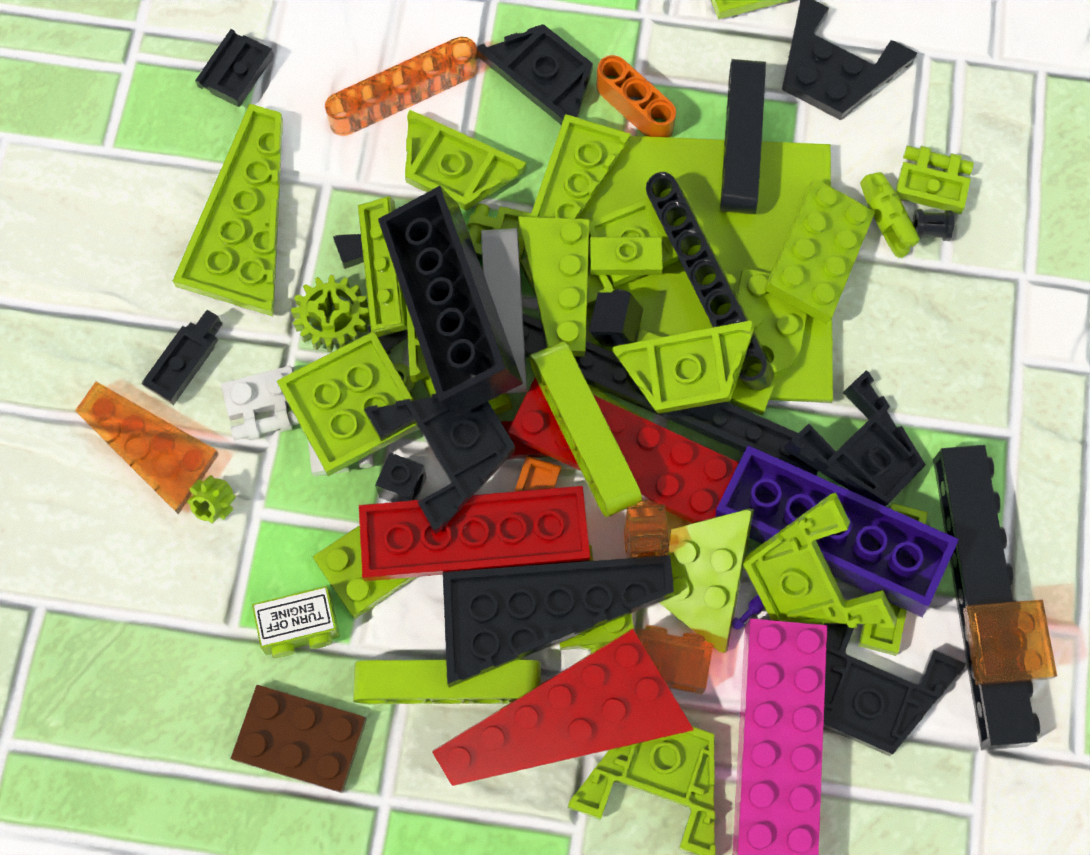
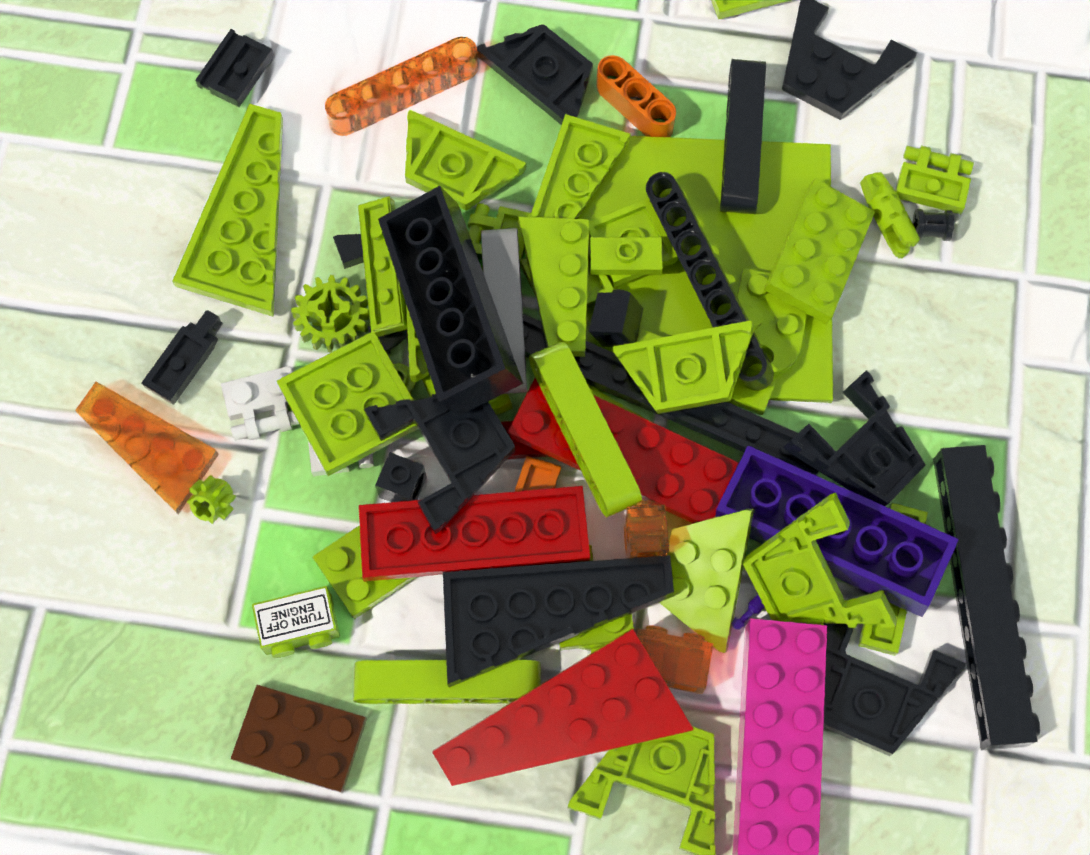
(1009, 642): clear orange plate -> none

